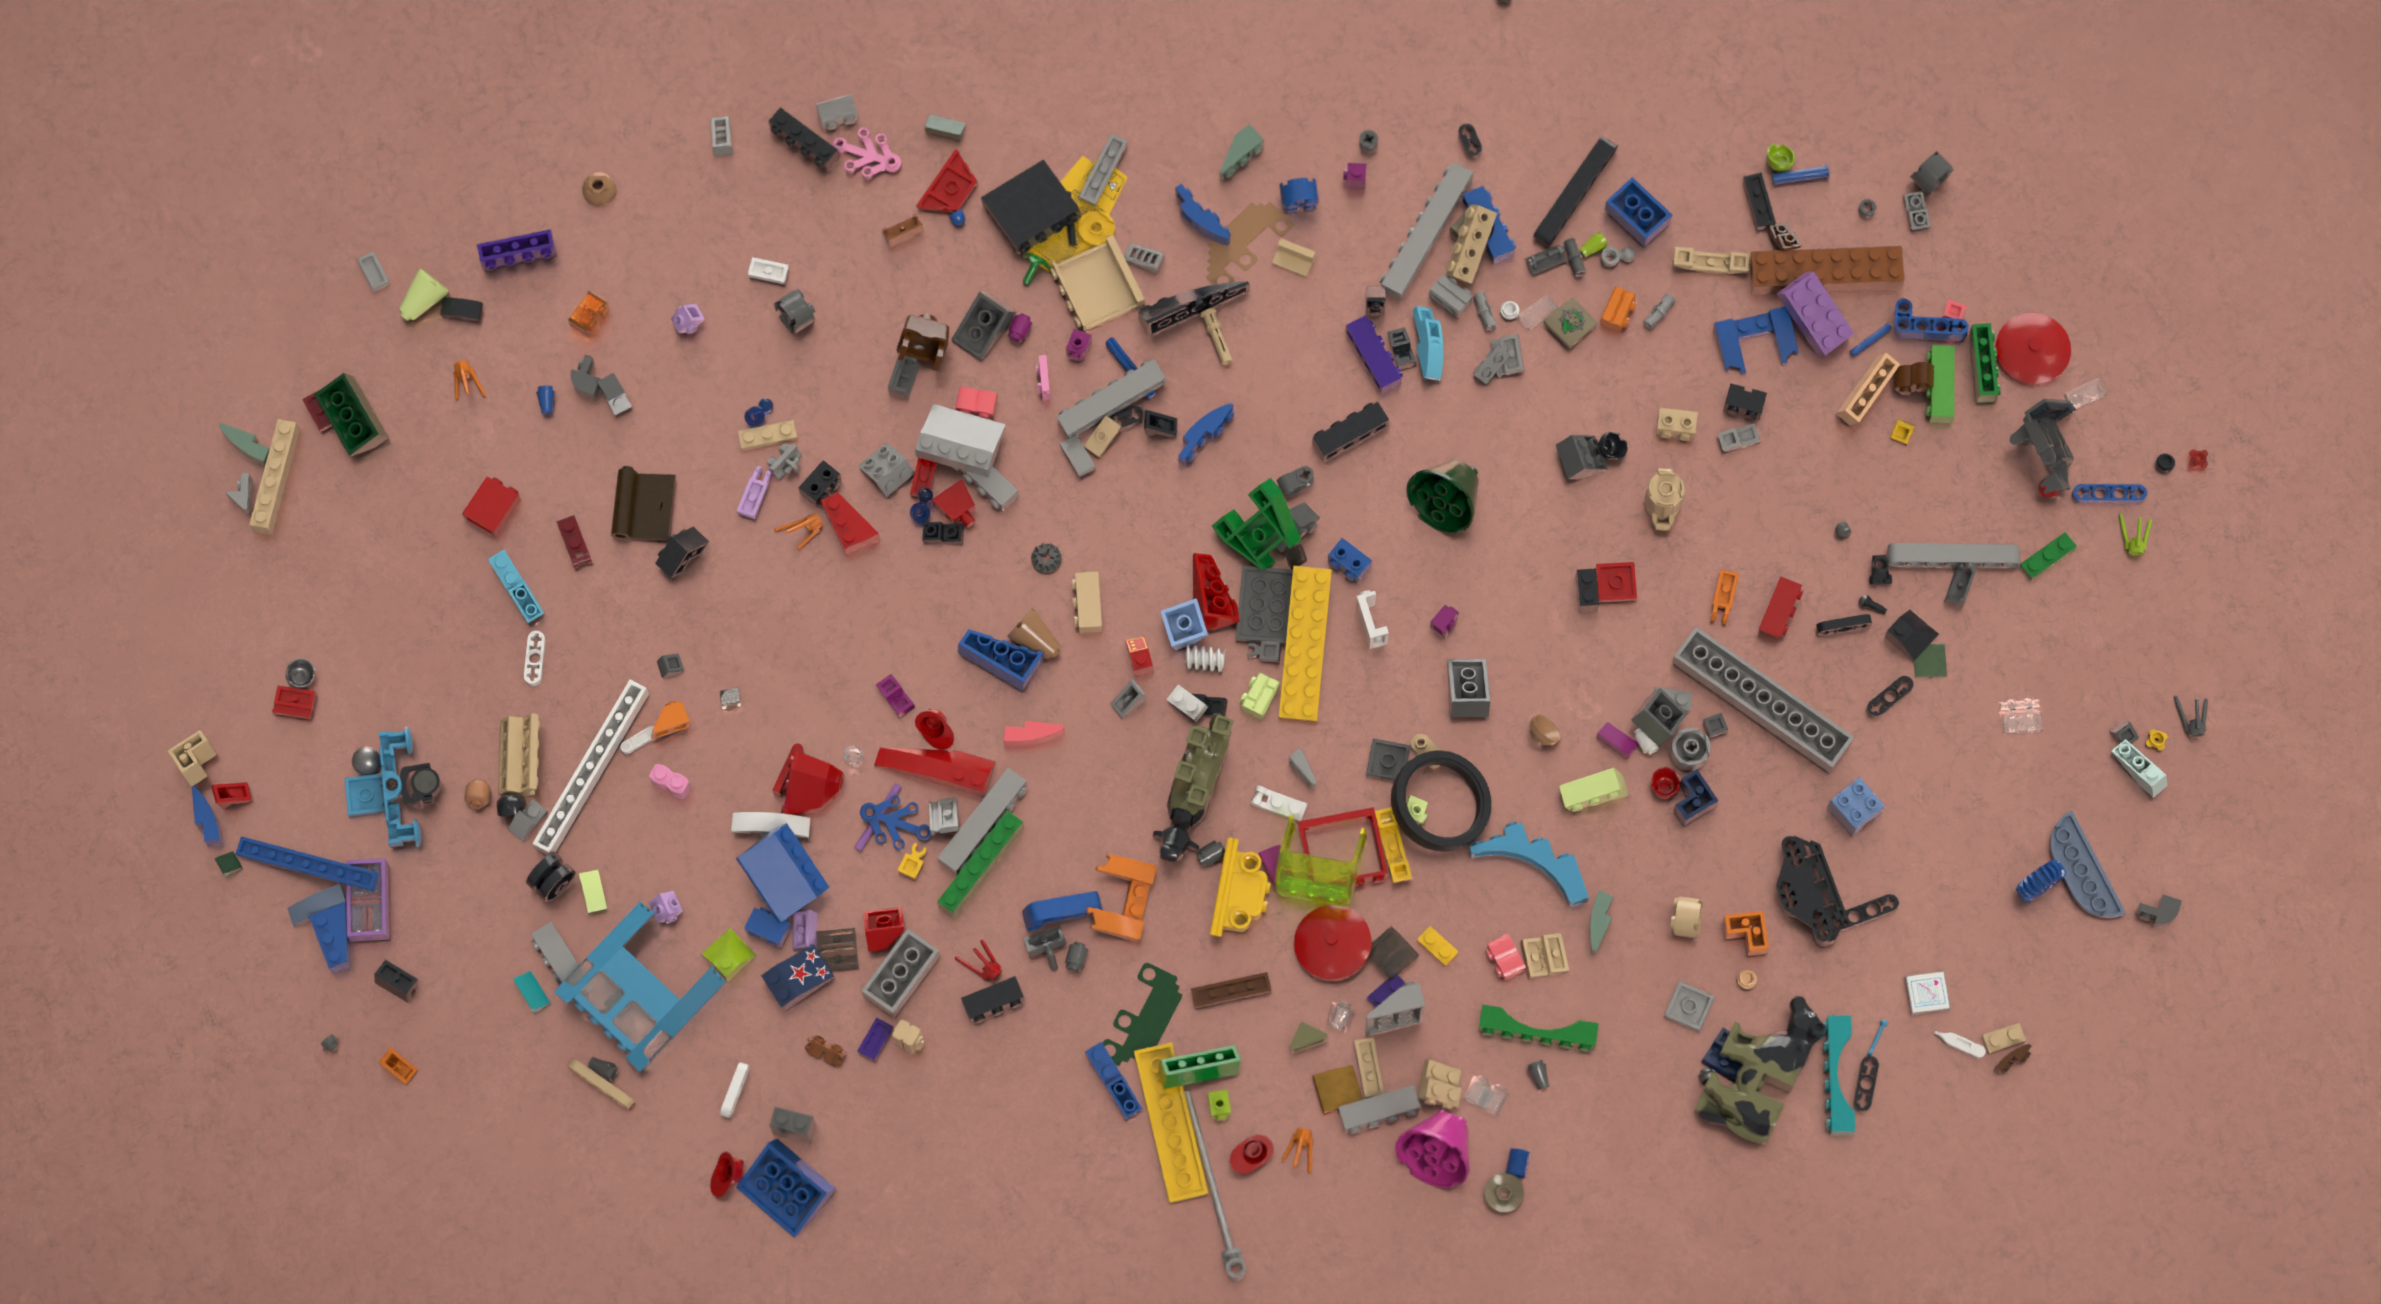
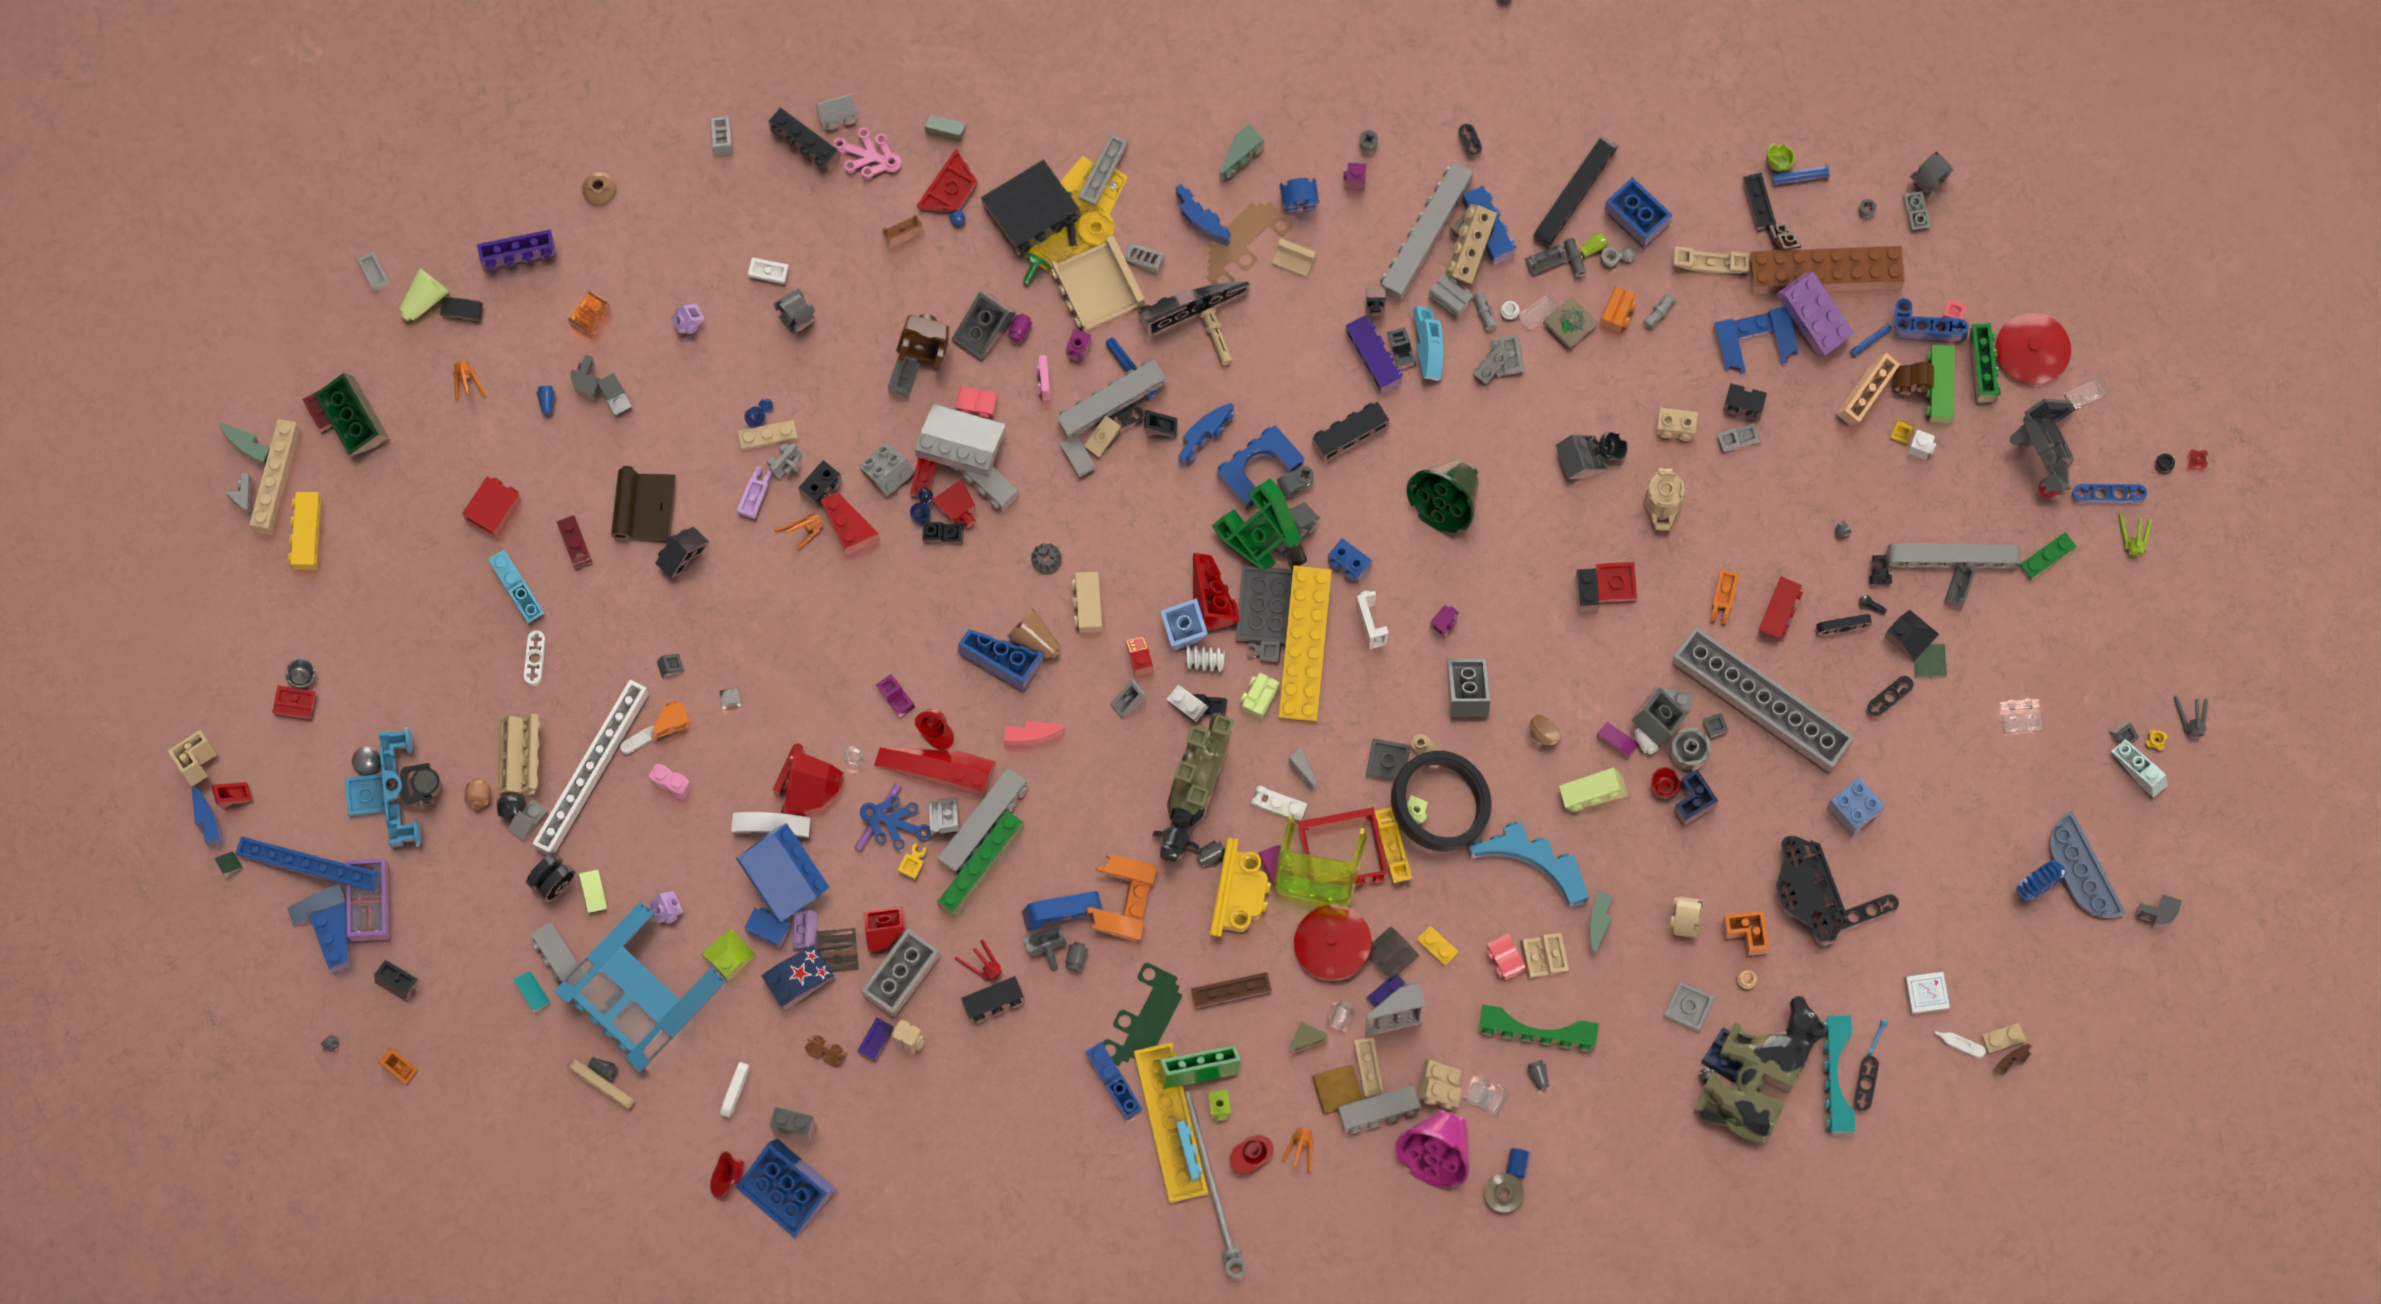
(305, 531): none -> yellow brick
(1189, 1151): none -> medium azure plate
(1272, 444): none -> blue arch
(1922, 445): none -> white brick

